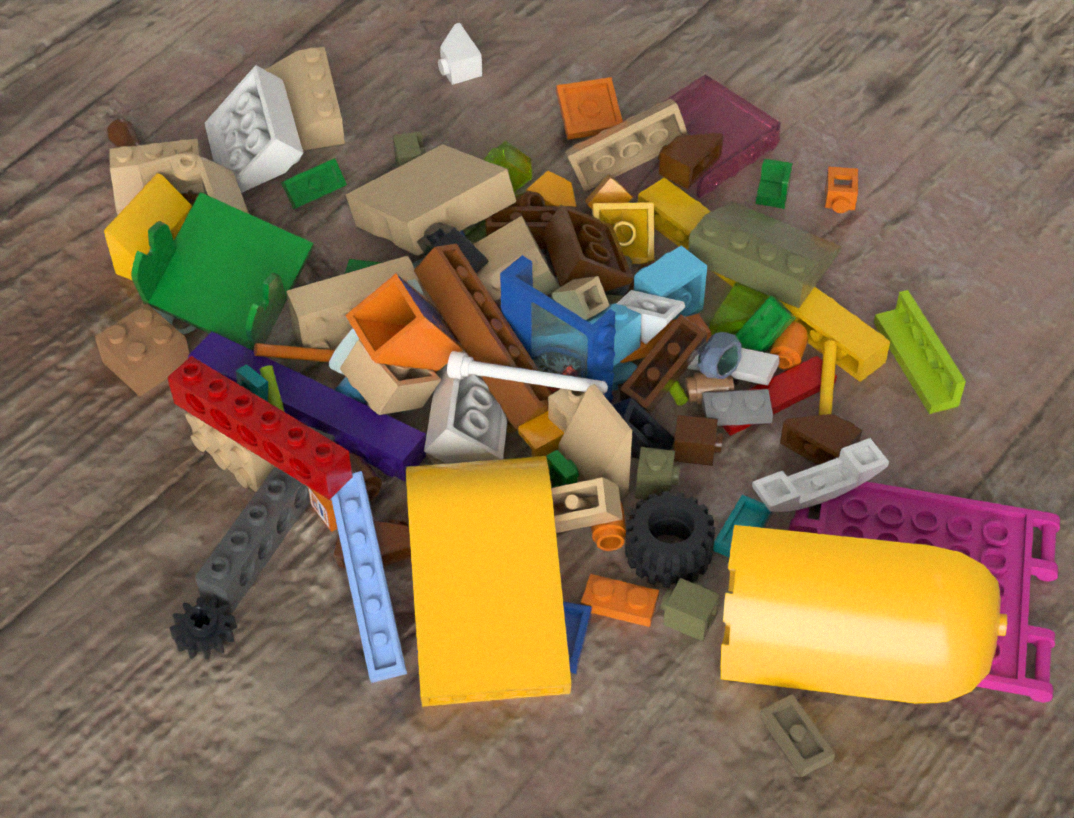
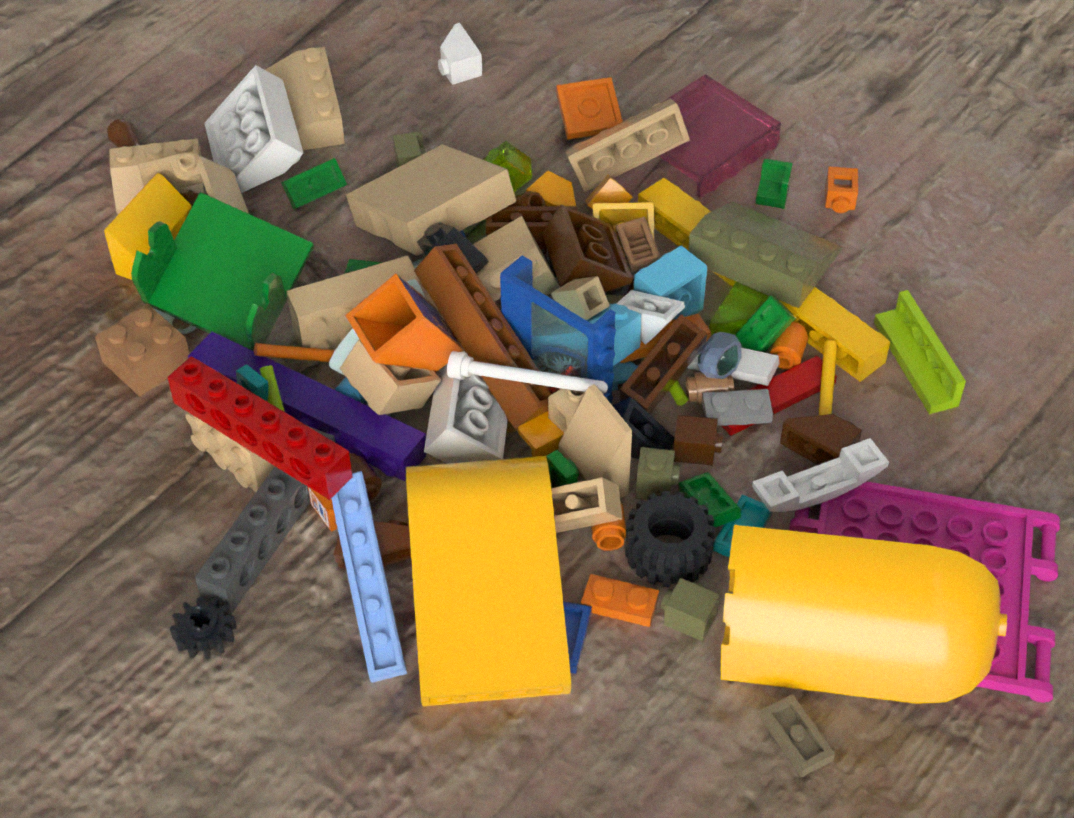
(637, 238): none -> medium nougat slope
(689, 157): reddish brown slope -> none
(713, 496): none -> green plate

